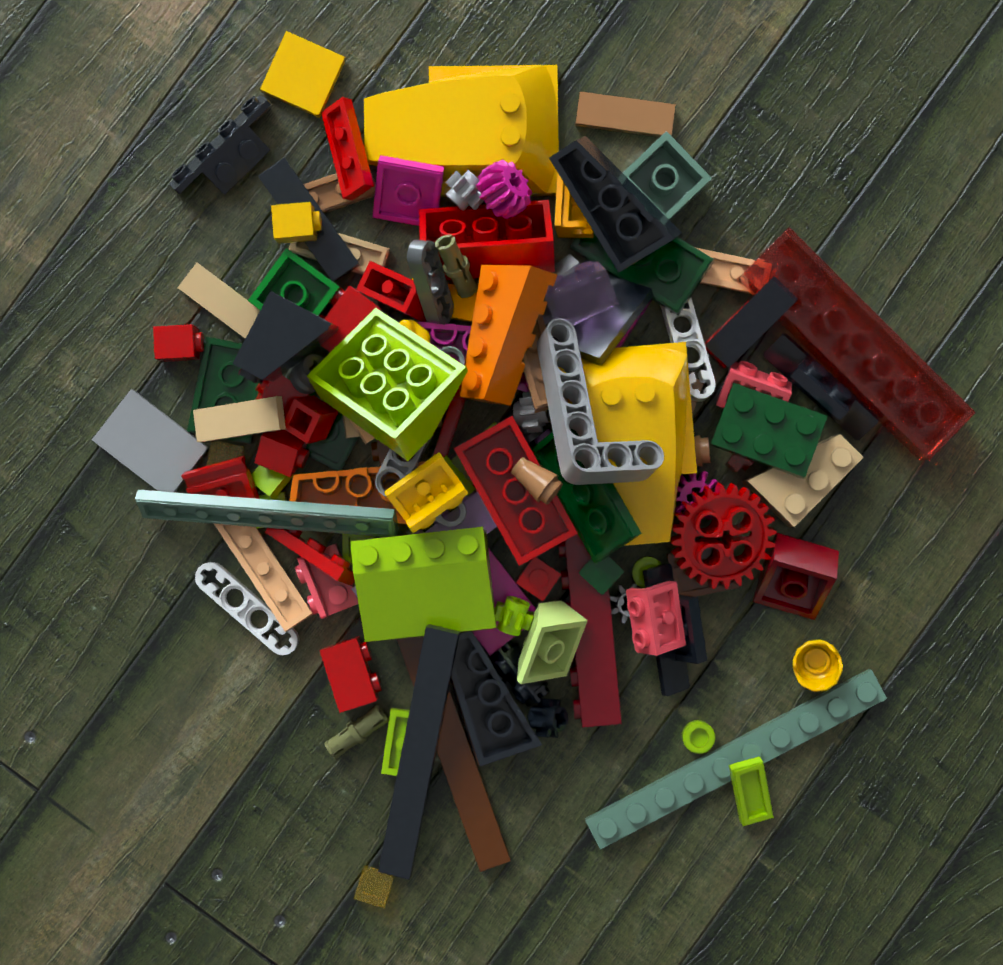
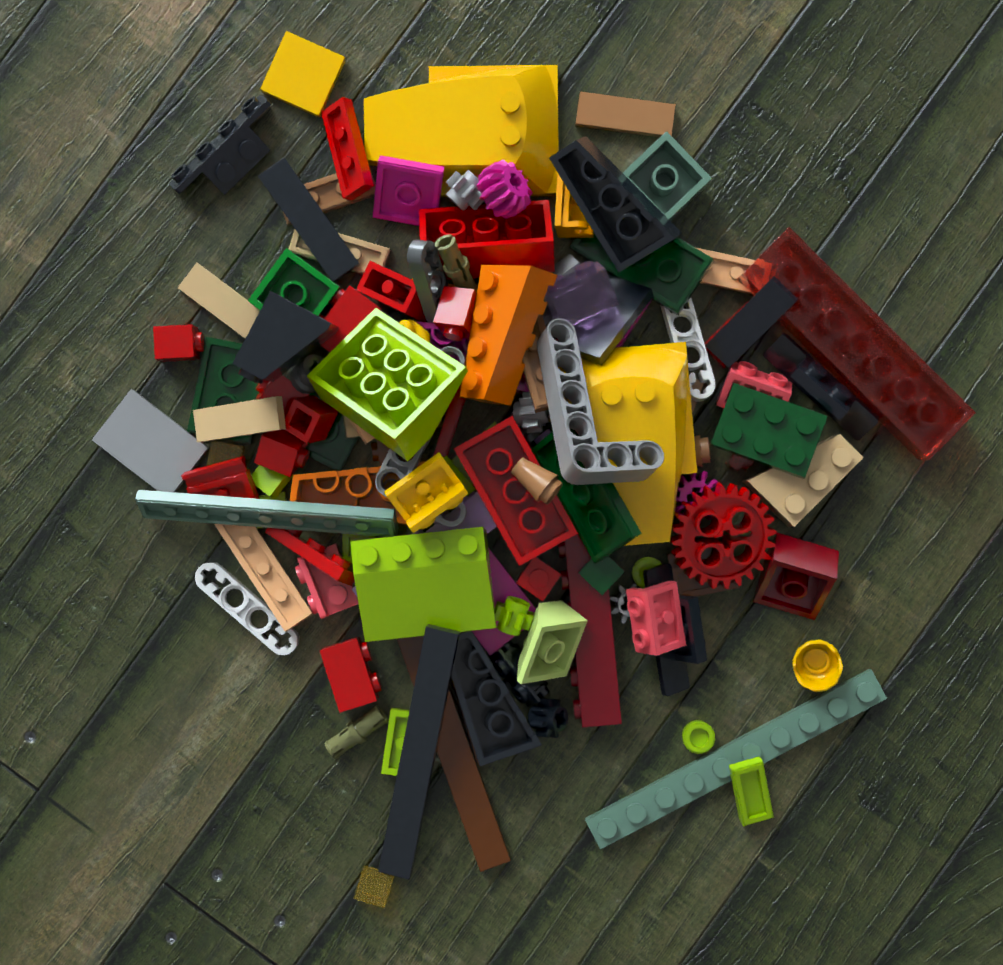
(295, 222): yellow brick -> none
(455, 312): none -> brick

